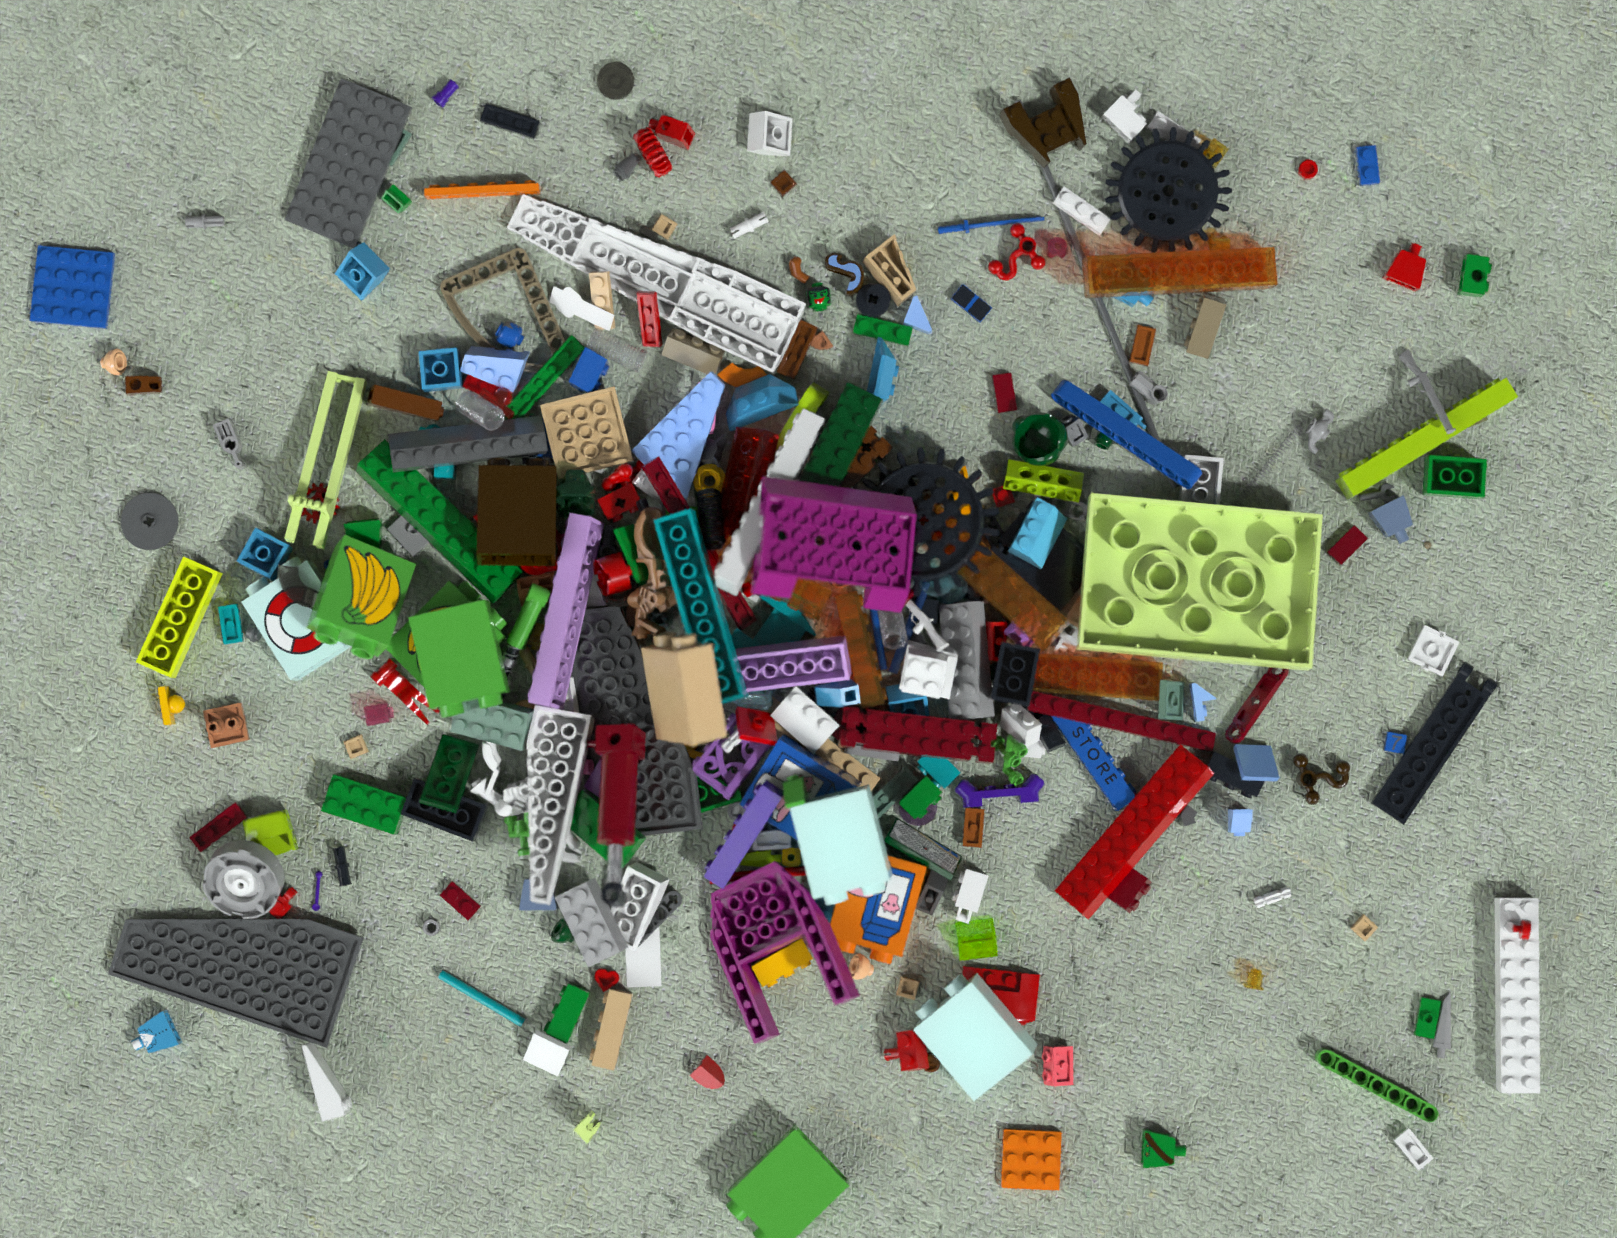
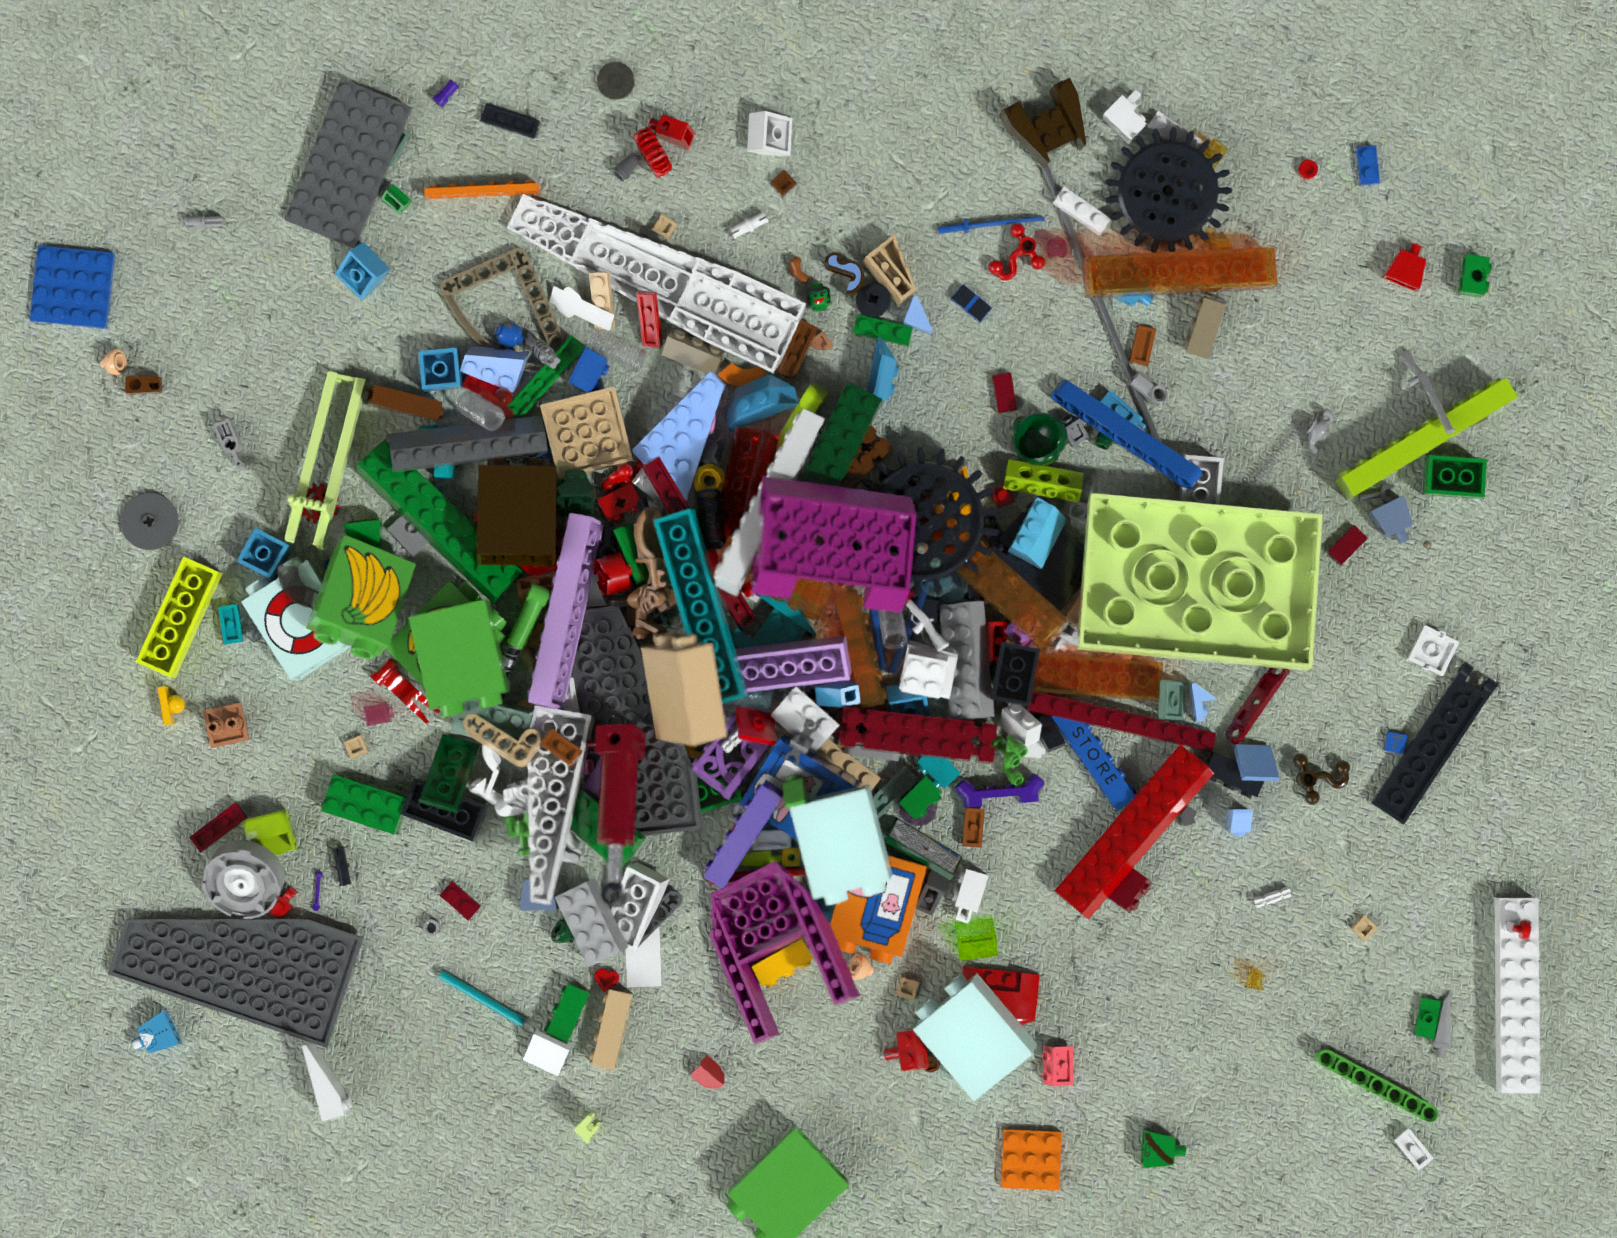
(500, 737): none -> tan beam
(542, 350): none -> light grey hinge
(561, 747): none -> dark orange plate
(801, 742): none -> dark grey pin

